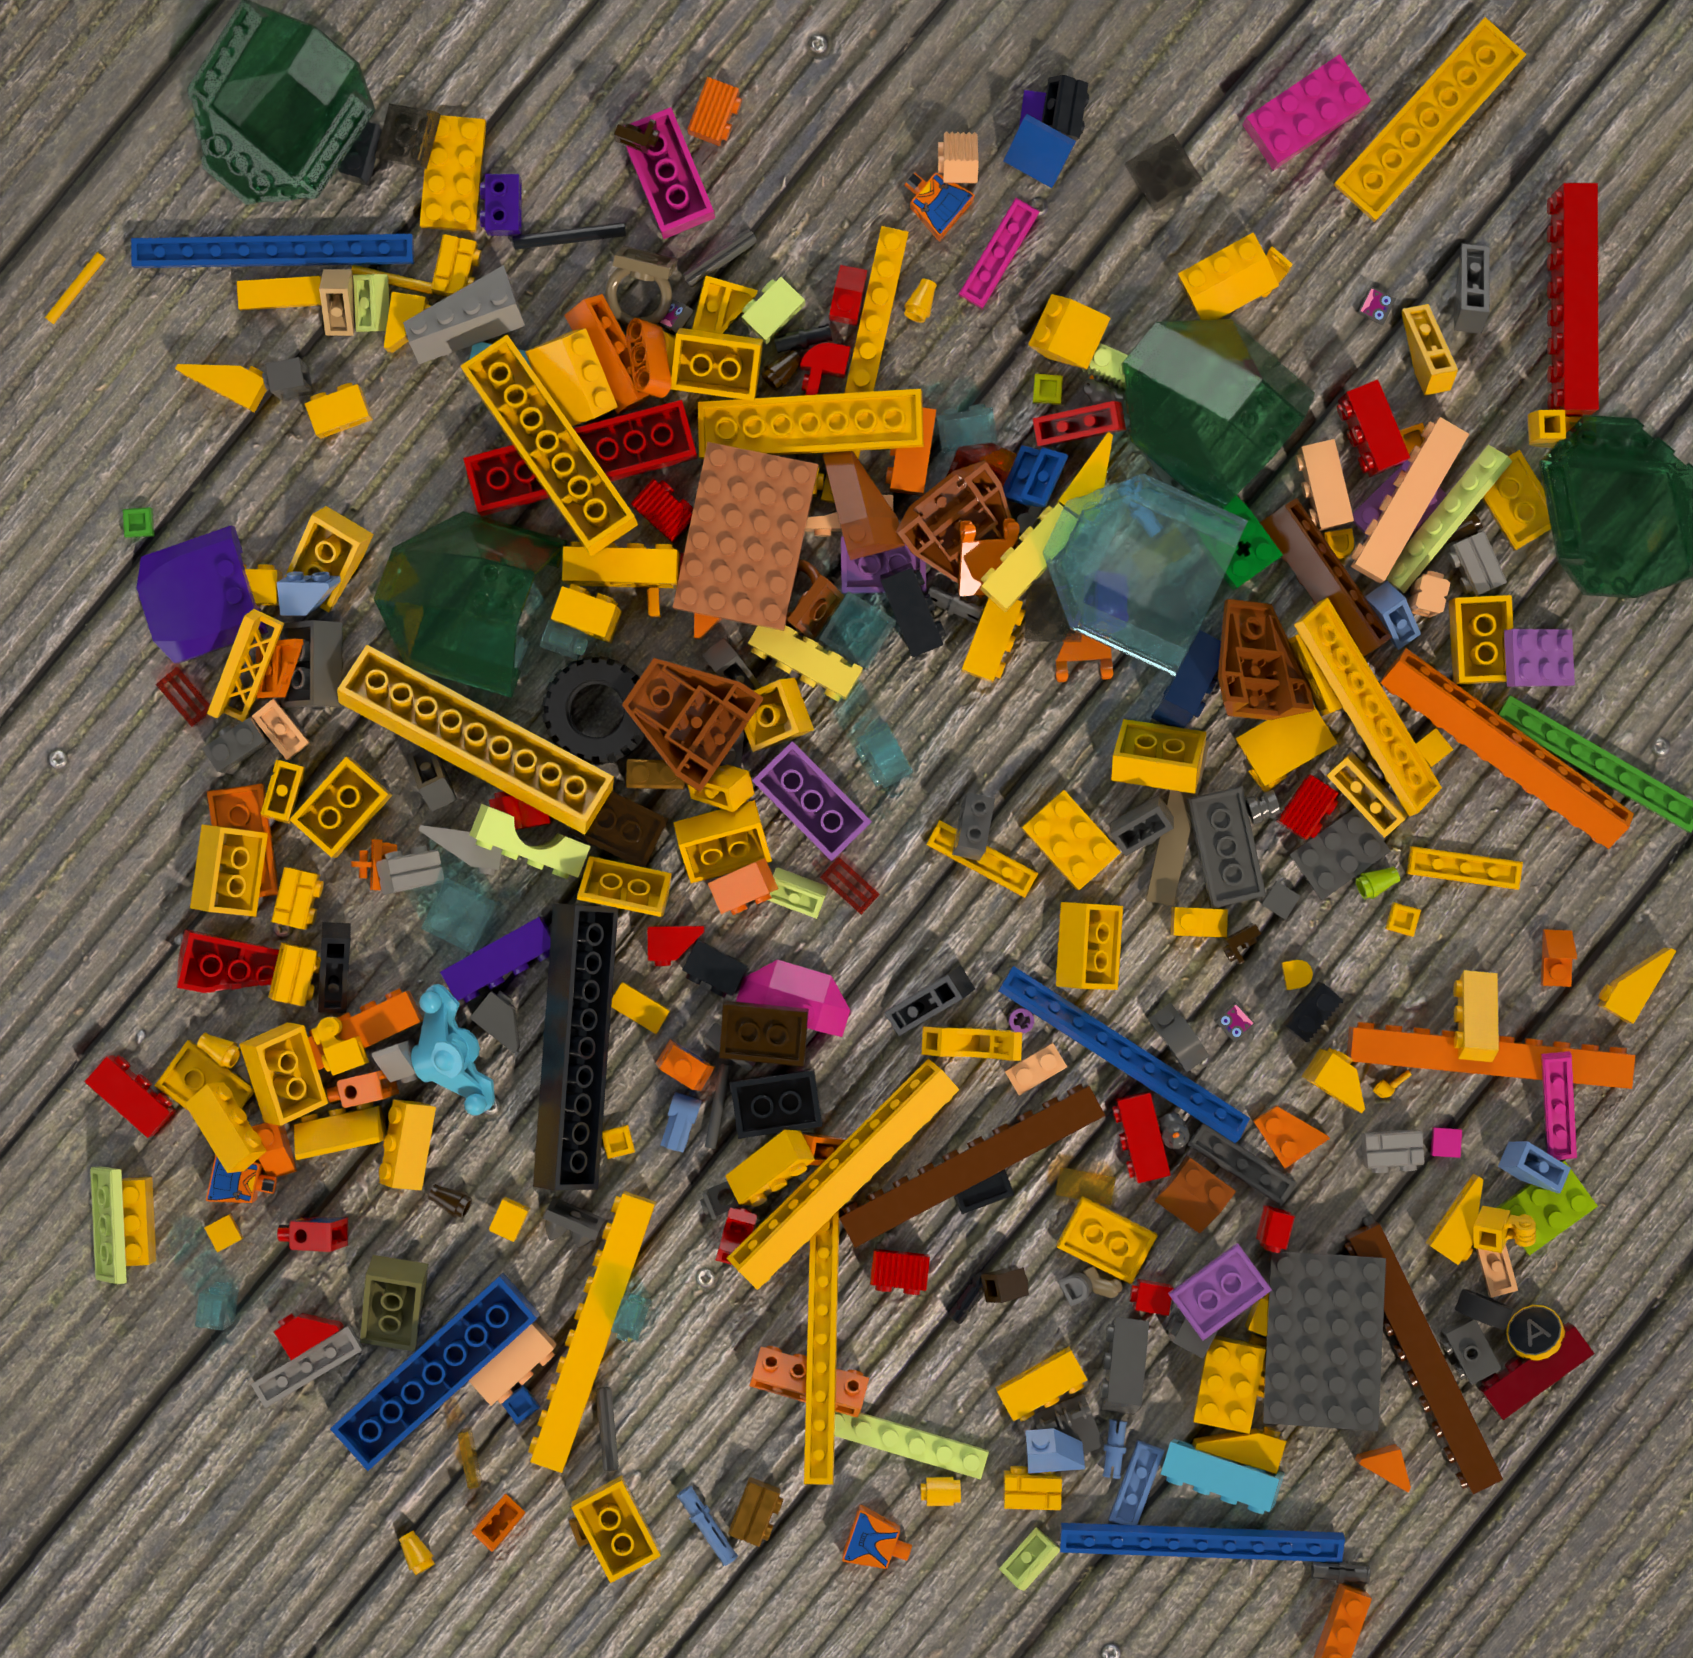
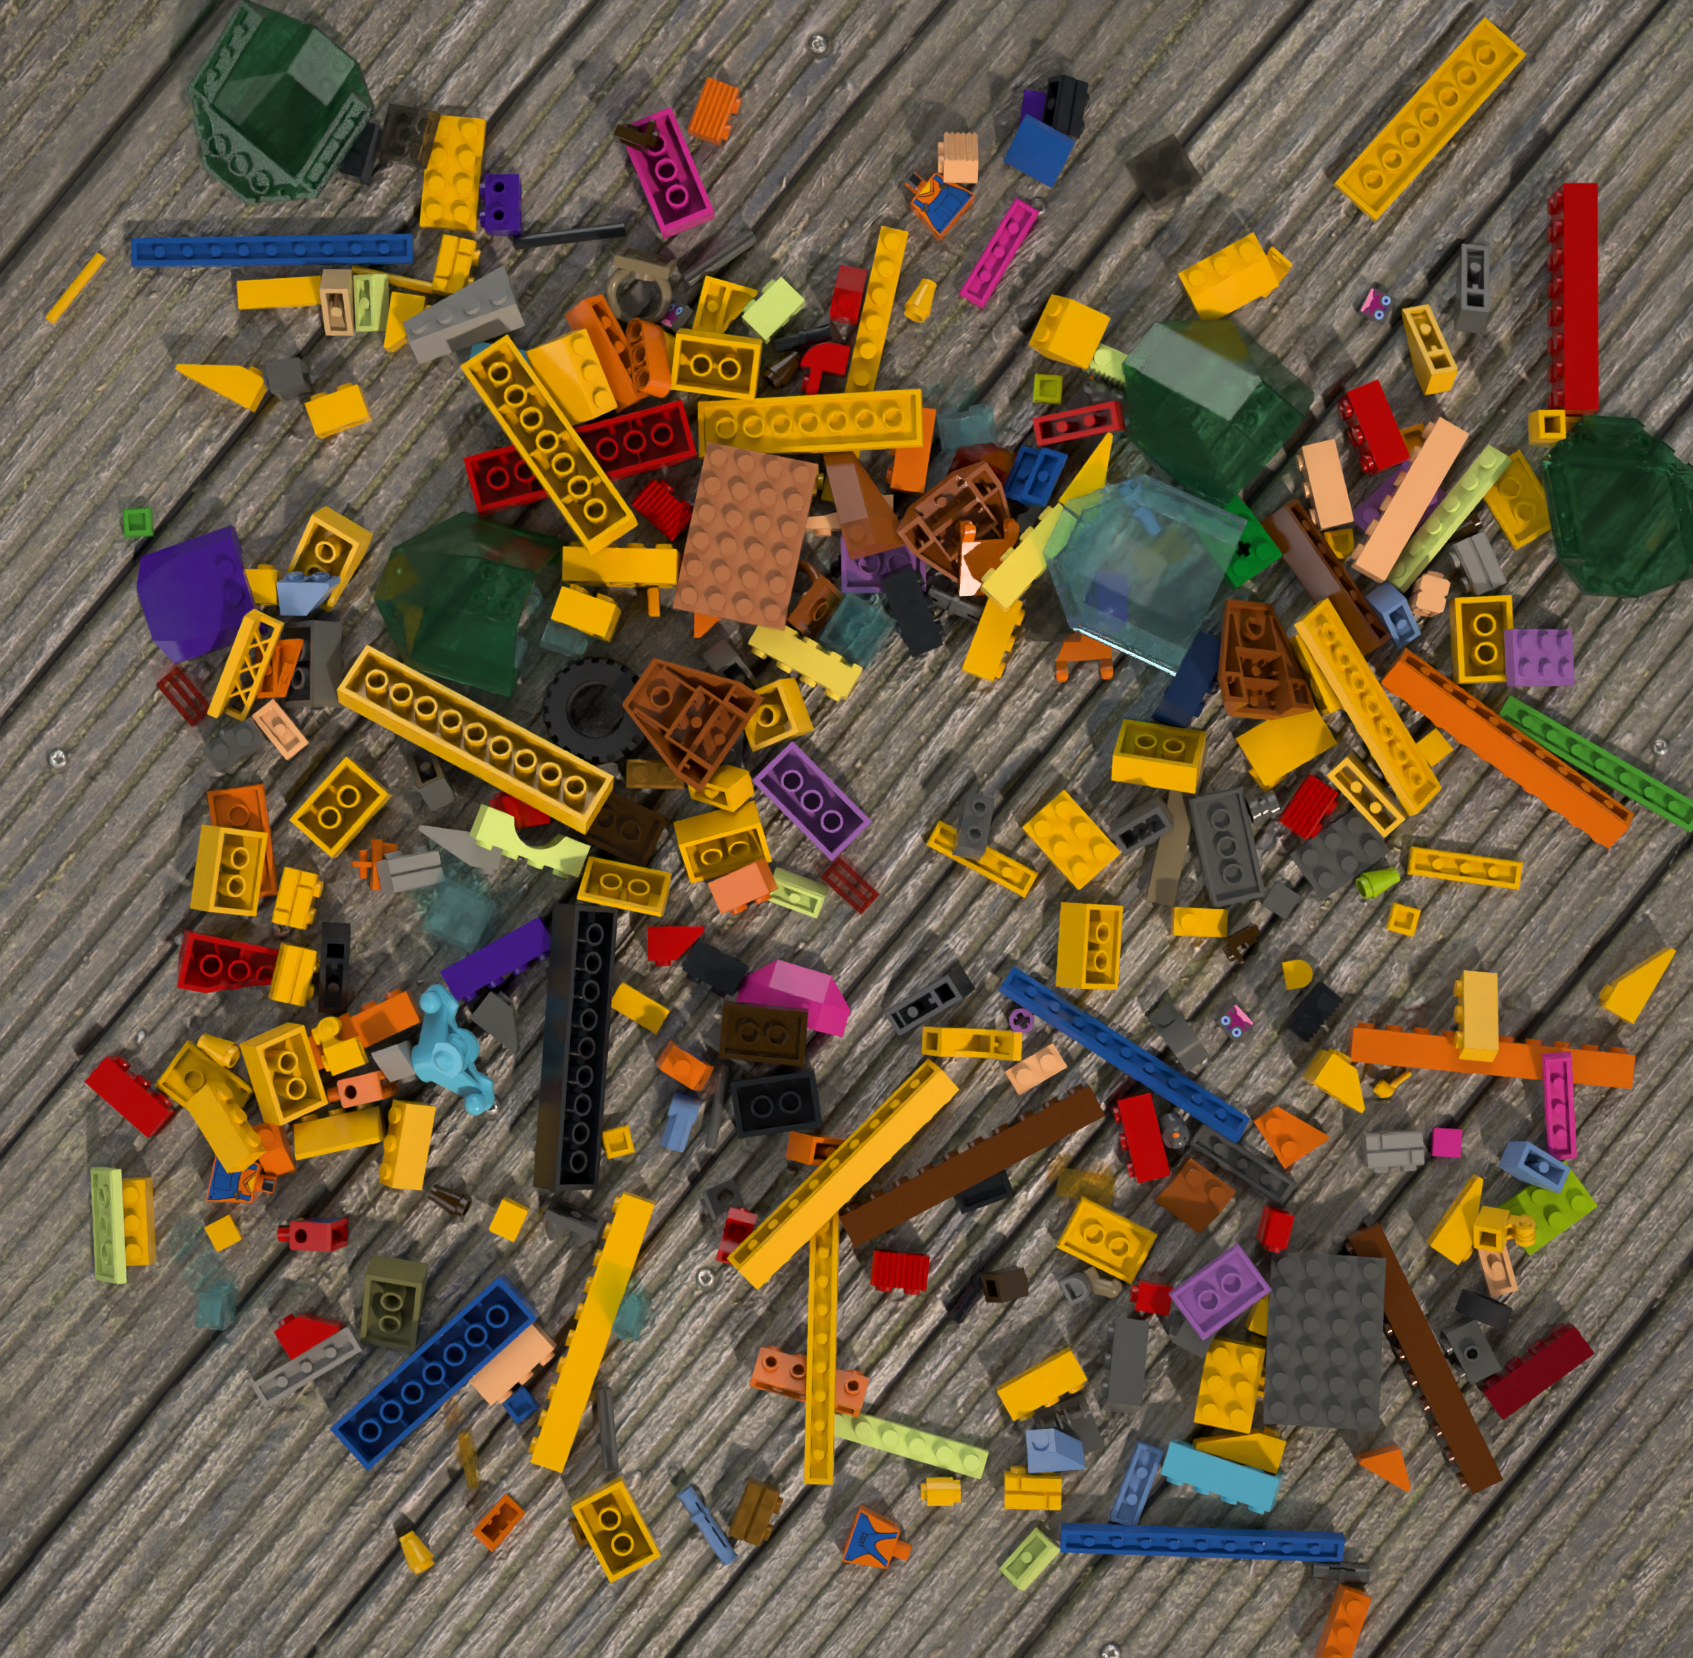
(282, 791): yellow brick -> none
(770, 1168): yellow brick -> none
(884, 756): clear light blue brick -> none
(1114, 1448): medium blue pin -> none
(1306, 112): dark pink brick -> none
(1535, 1332): black tile -> none
(1557, 957): orange slope -> none

